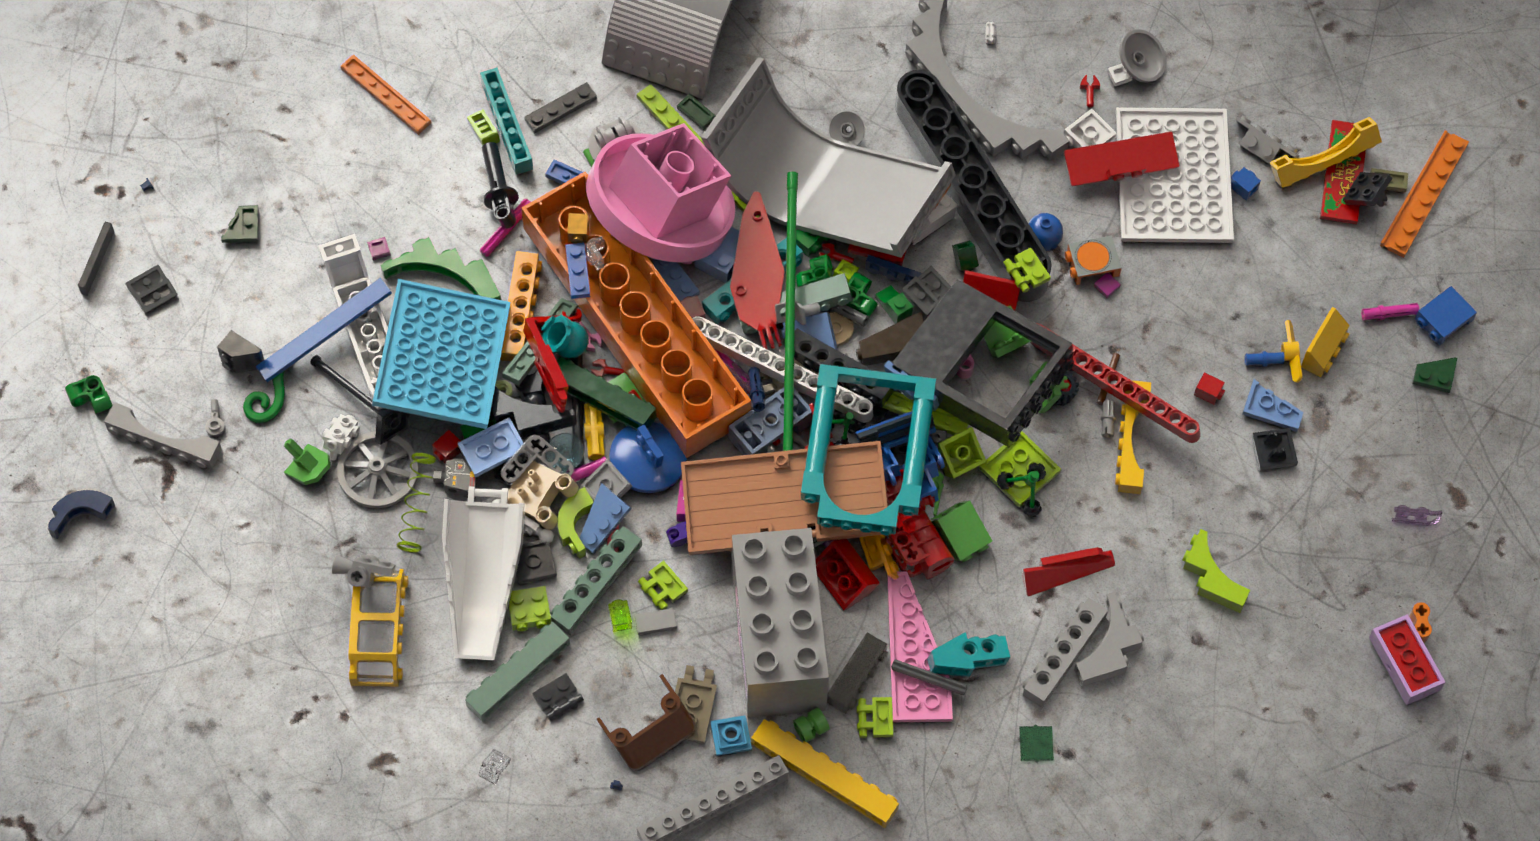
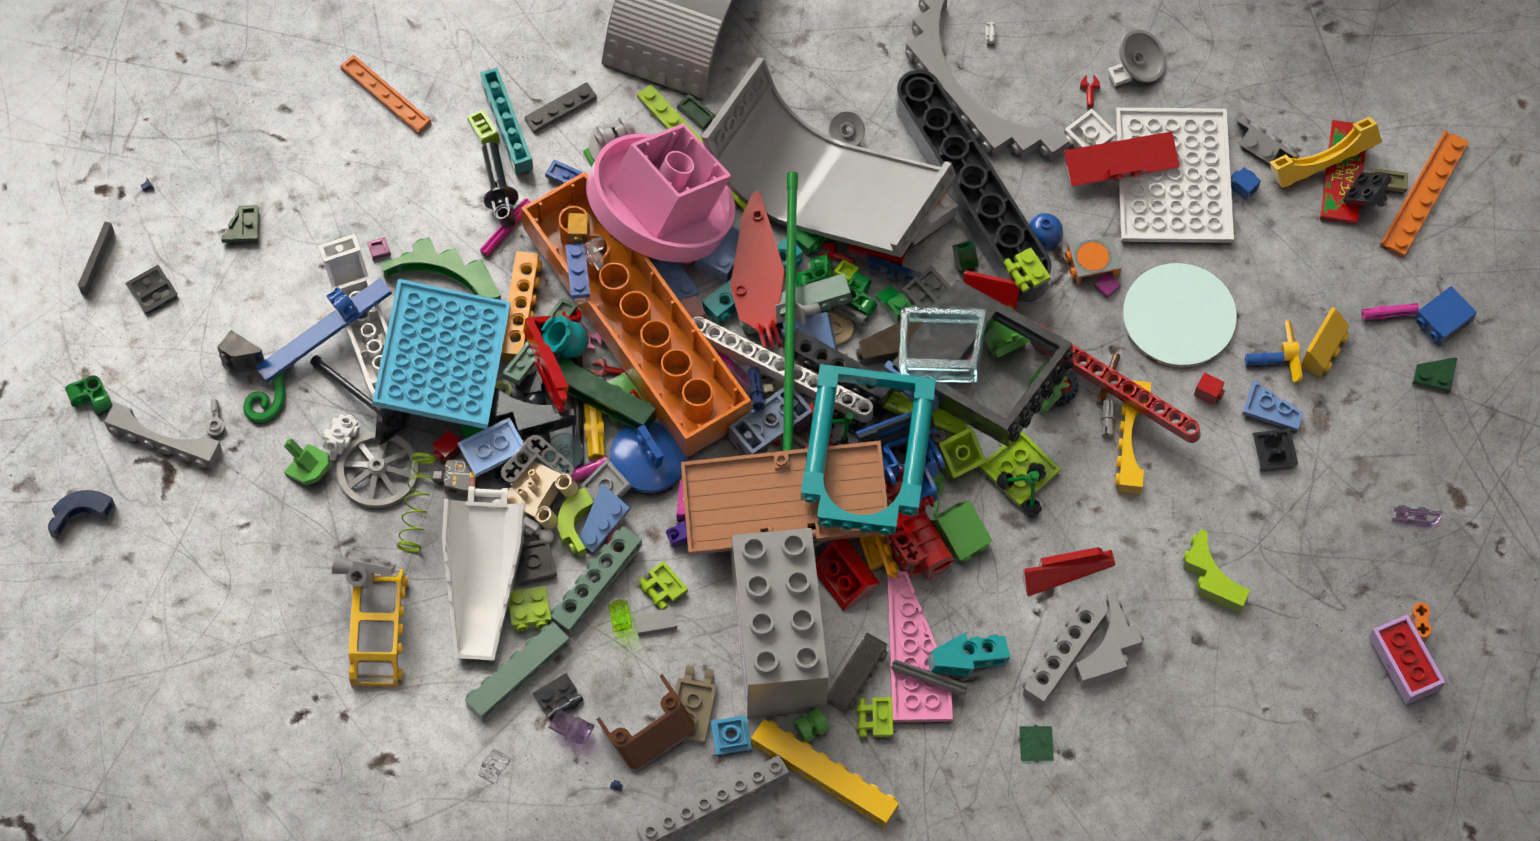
(340, 302): none -> blue leg
(574, 729): none -> clear purple brick
(942, 369): none -> clear light blue windscreen
(1179, 315): none -> light aqua tile

